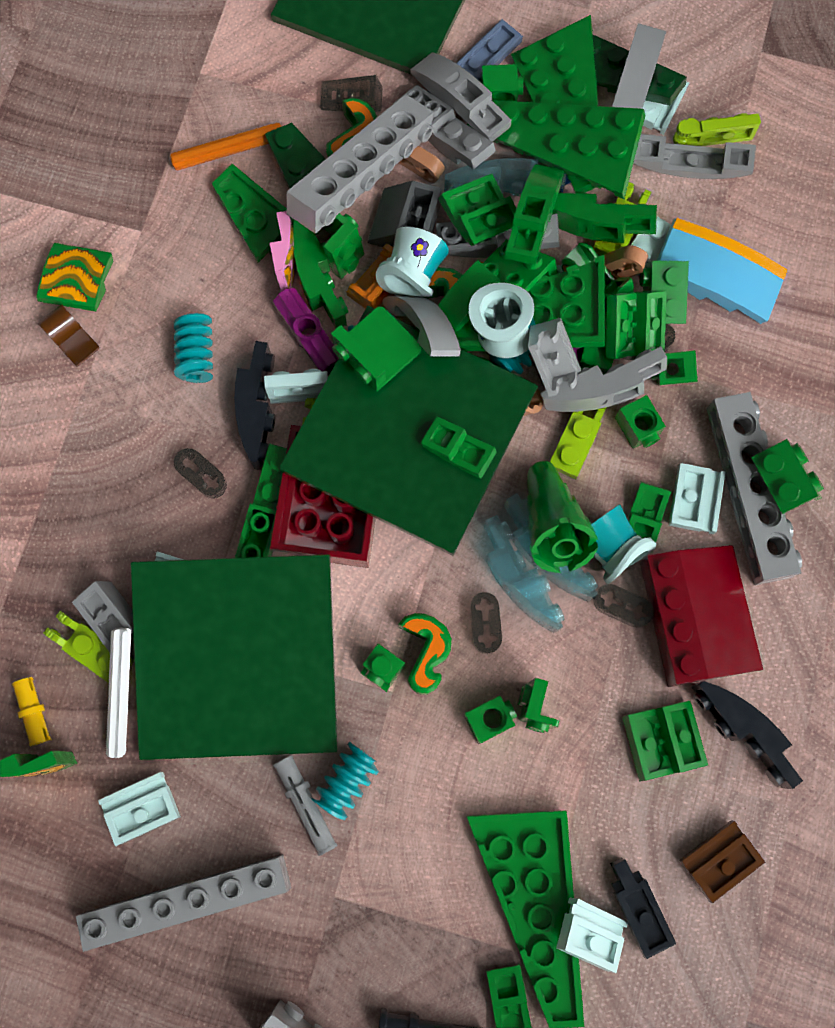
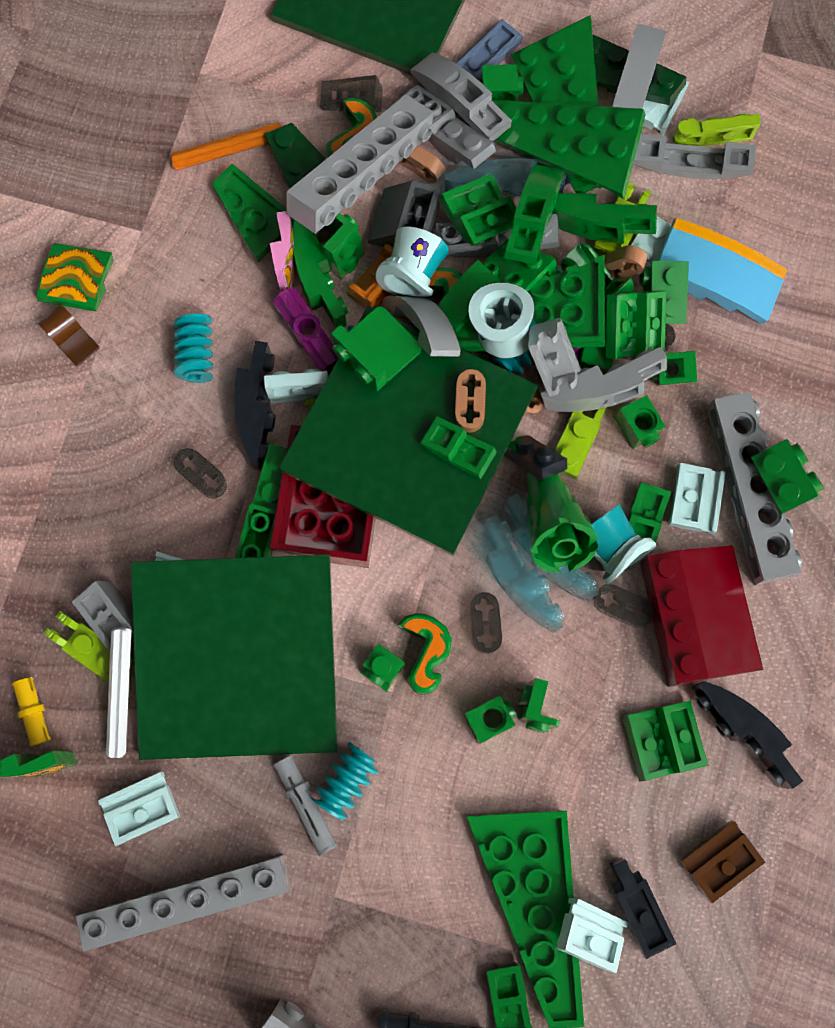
(477, 400): none -> nougat beam
(535, 457): none -> black plate

